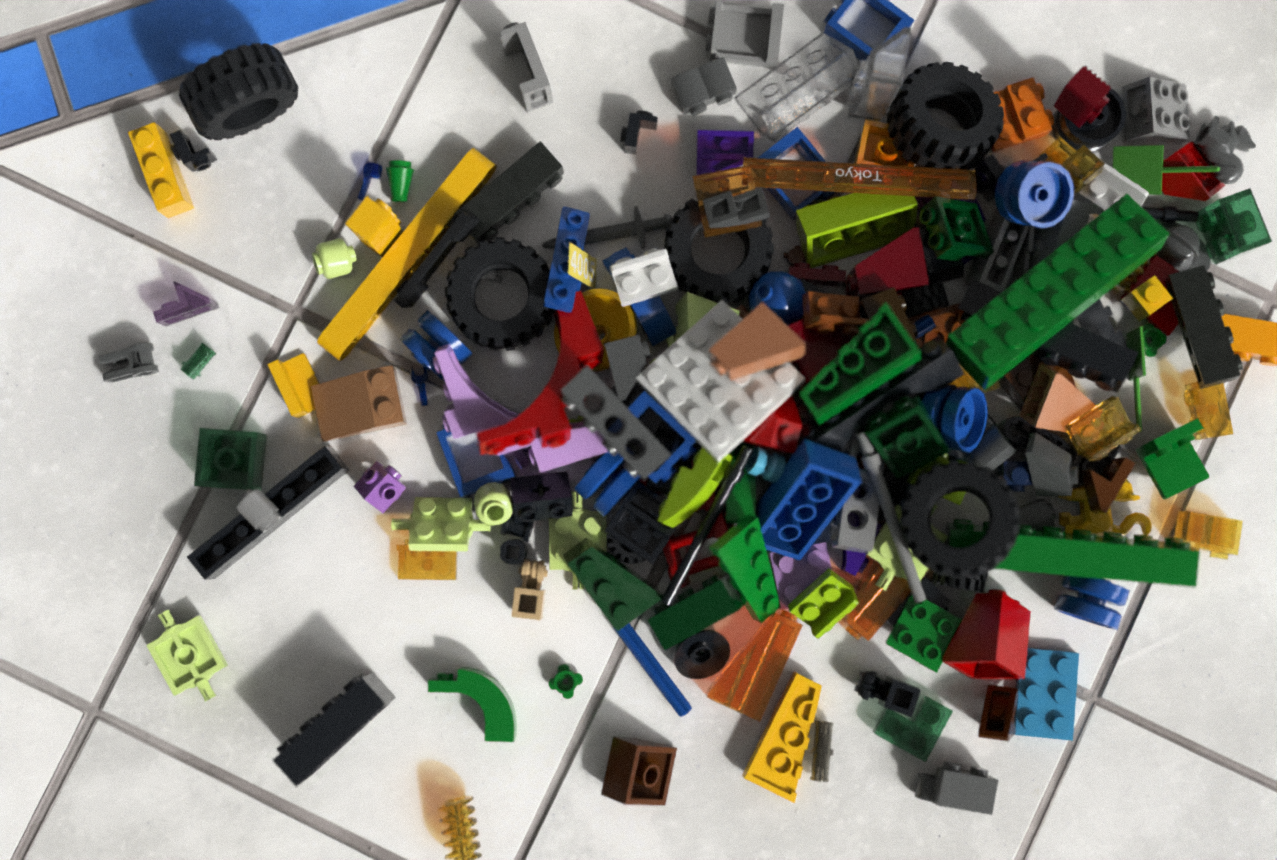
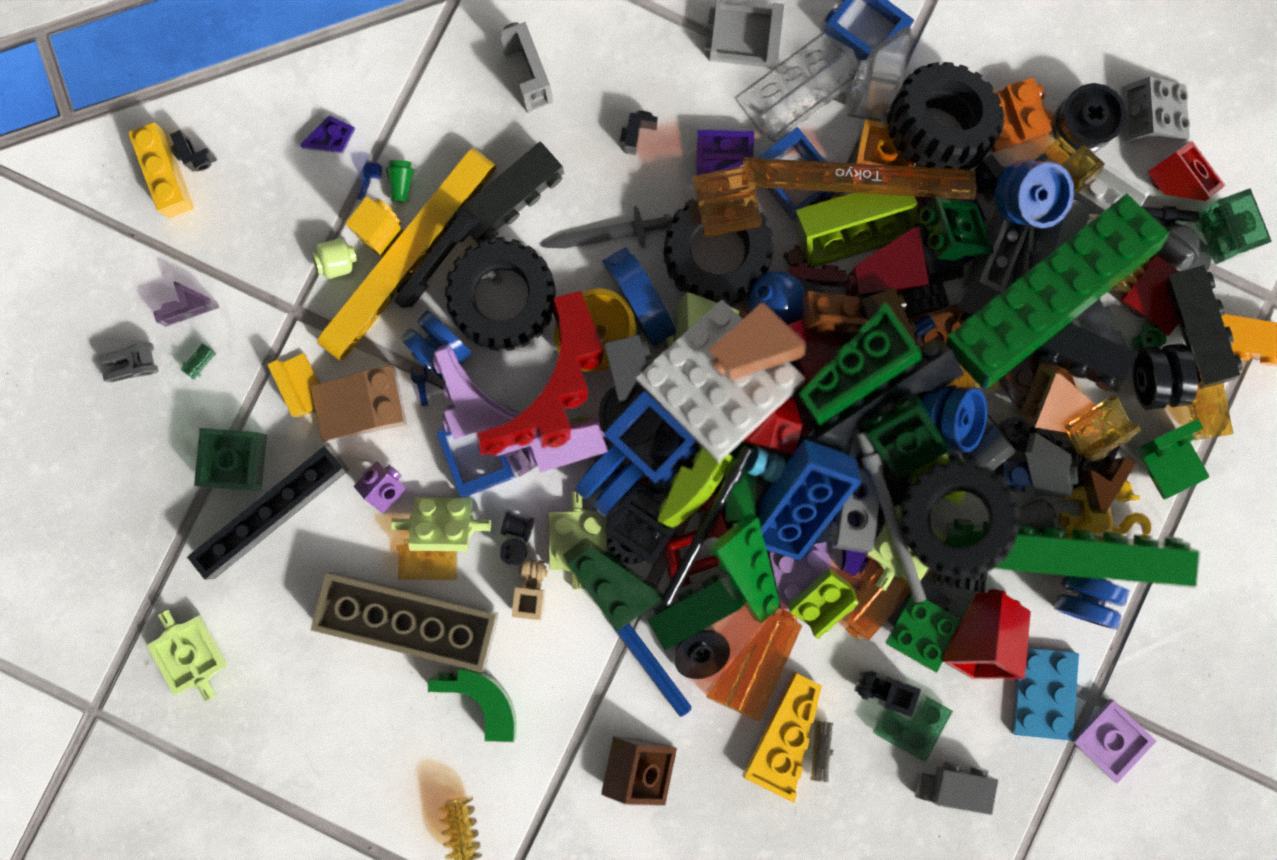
(238, 91): black tyre -> none
(258, 510): light grey brick -> none
(328, 733): black brick -> none
(329, 136): none -> dark purple piece
(405, 621): none -> dark tan brick
(493, 503): yellowish green head -> none
(541, 497): black brick -> none
(560, 285): blue bracket -> none
(566, 690): green plate -> none
(582, 266): light yellow sticker -> none
(643, 276): white bracket -> none
(652, 452): dark grey brick -> none
(704, 86): dark grey brick -> none
(736, 210): dark grey slope -> none
(999, 713): reddish brown slope -> none
(1083, 97): dark red brick -> none
(1113, 741): none -> lavender plate
(1135, 342): bright green piece -> none
(1145, 166): bright green piece -> none
(1147, 298): yellow brick -> none
(1165, 376): none -> black wheel
(1209, 533): clear yellow brick -> none
(1219, 147): dark grey animal -> none

